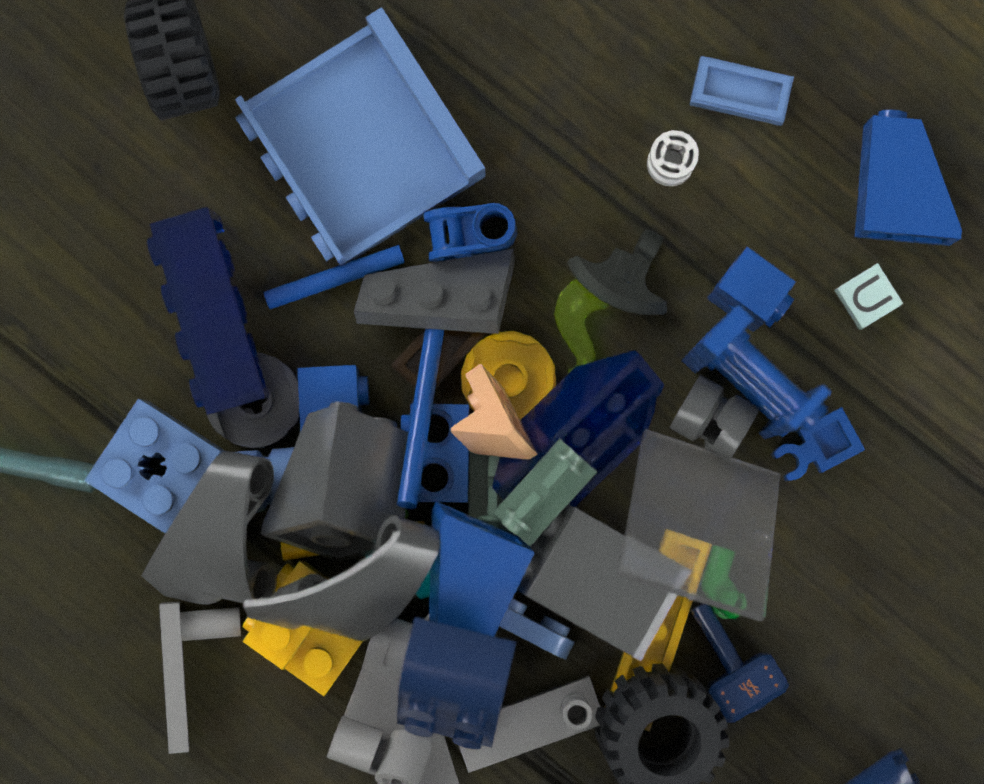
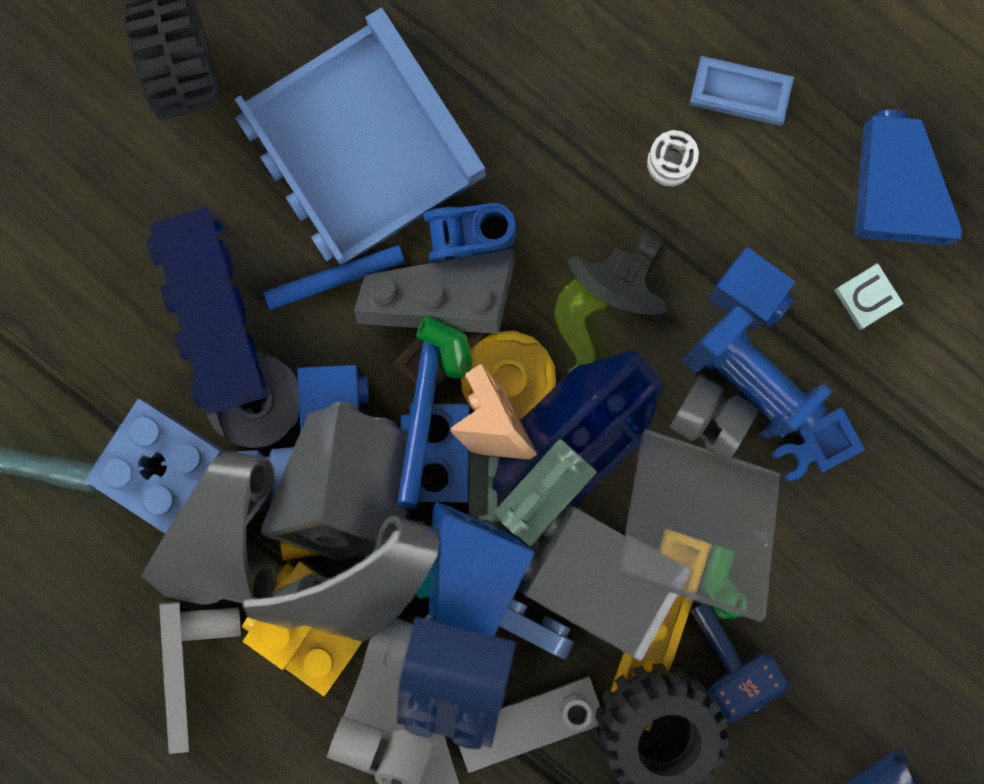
(453, 346): none -> green arm

